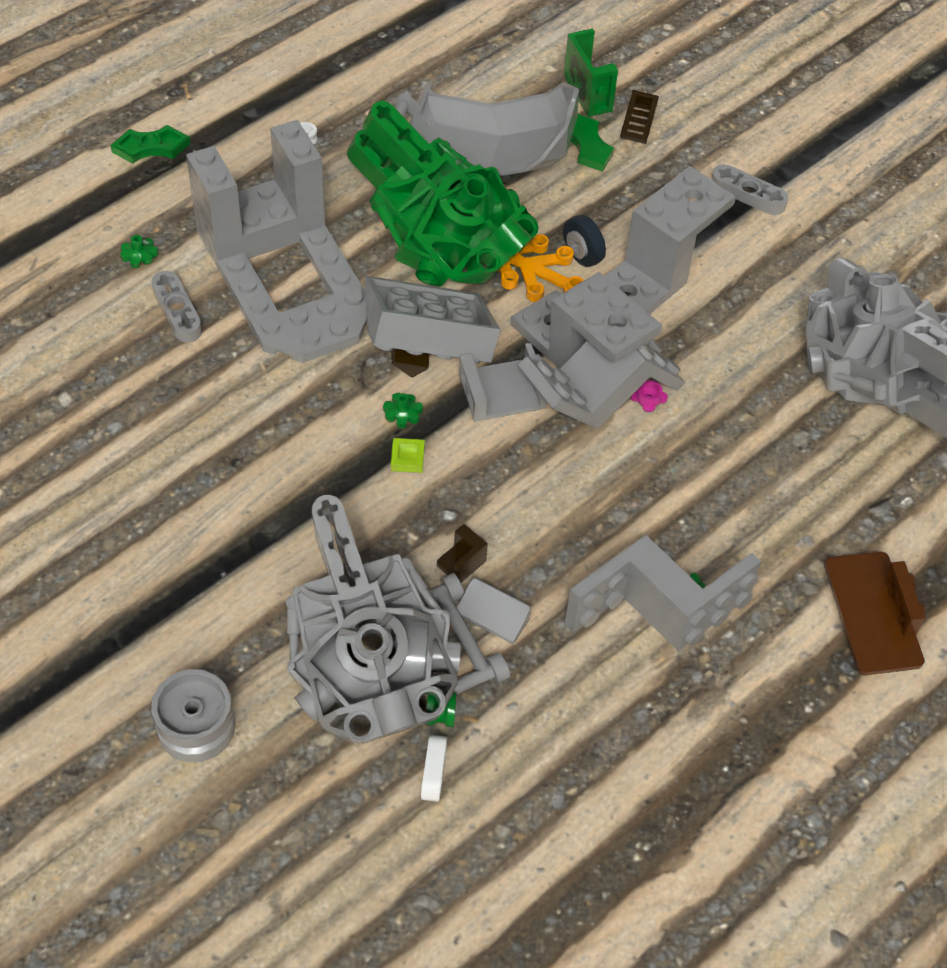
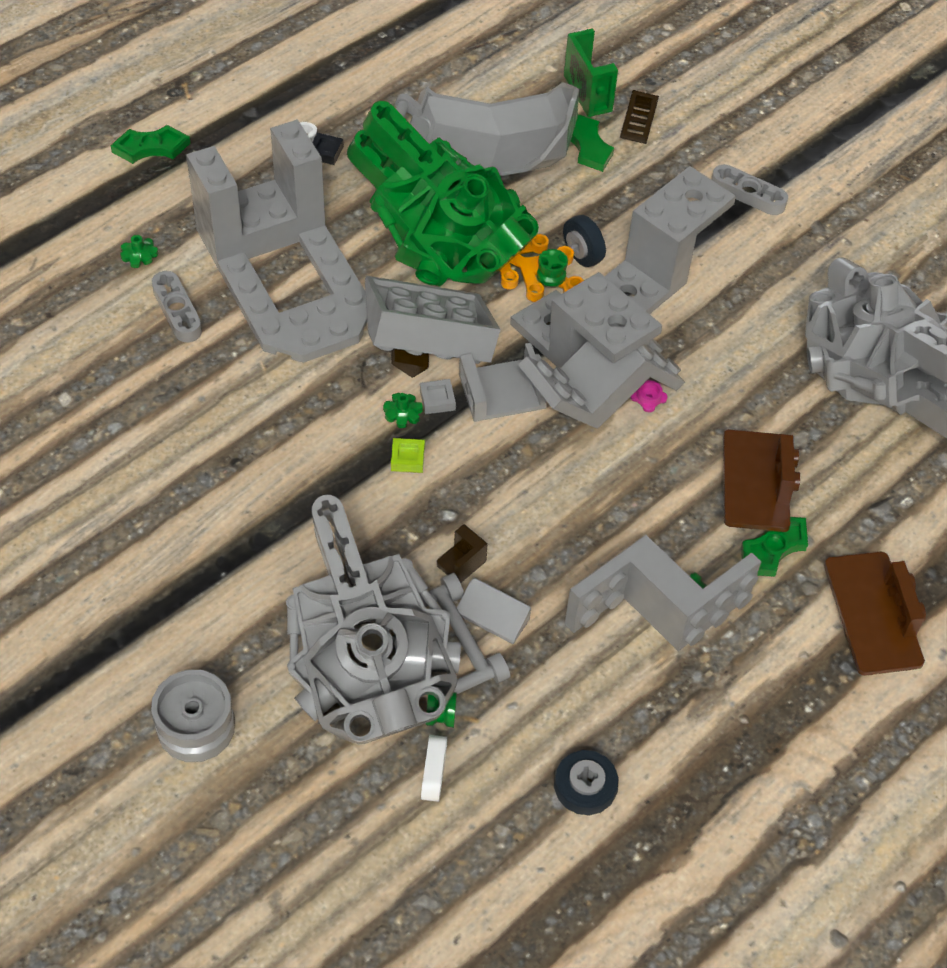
(328, 147): none -> black tile
(437, 396): none -> light grey tile
(552, 267): none -> green wheel
(580, 794): none -> black wheel
(759, 479): none -> reddish brown bracket
(776, 545): none -> green tile

